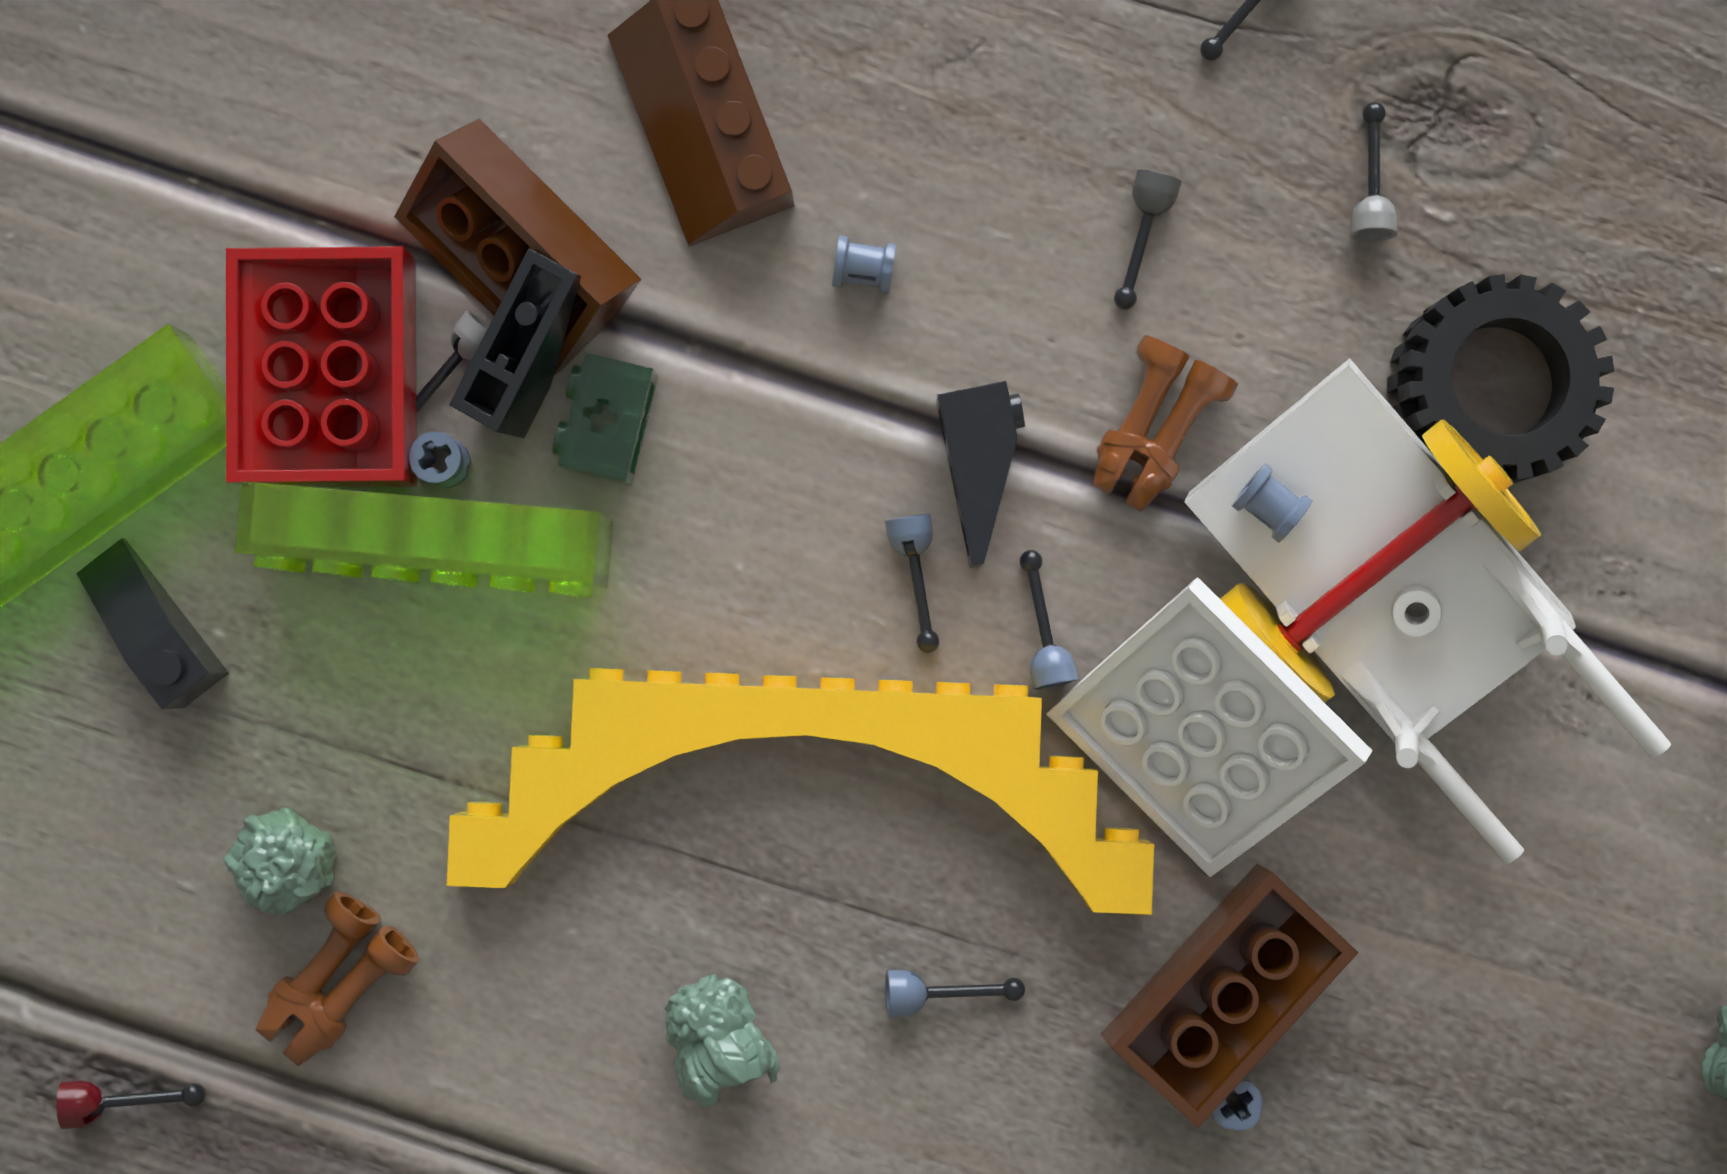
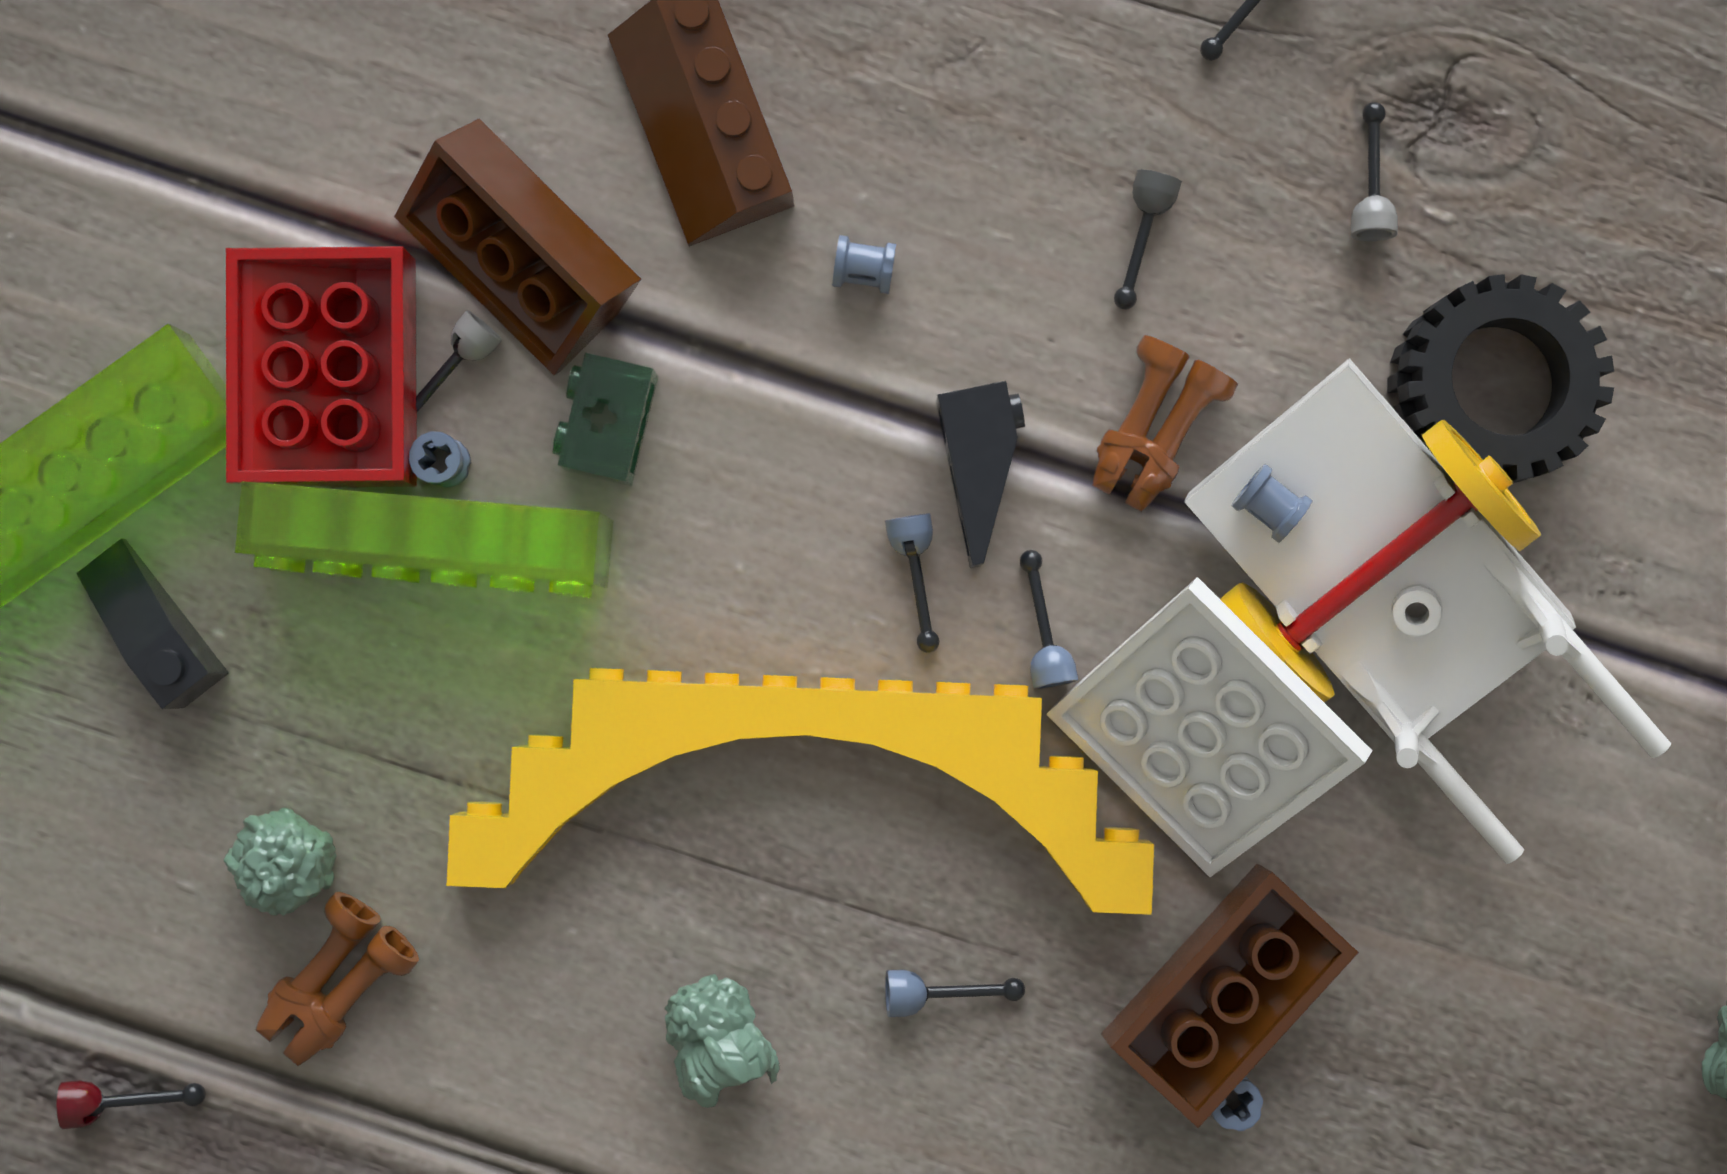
(520, 348): black slope -> none

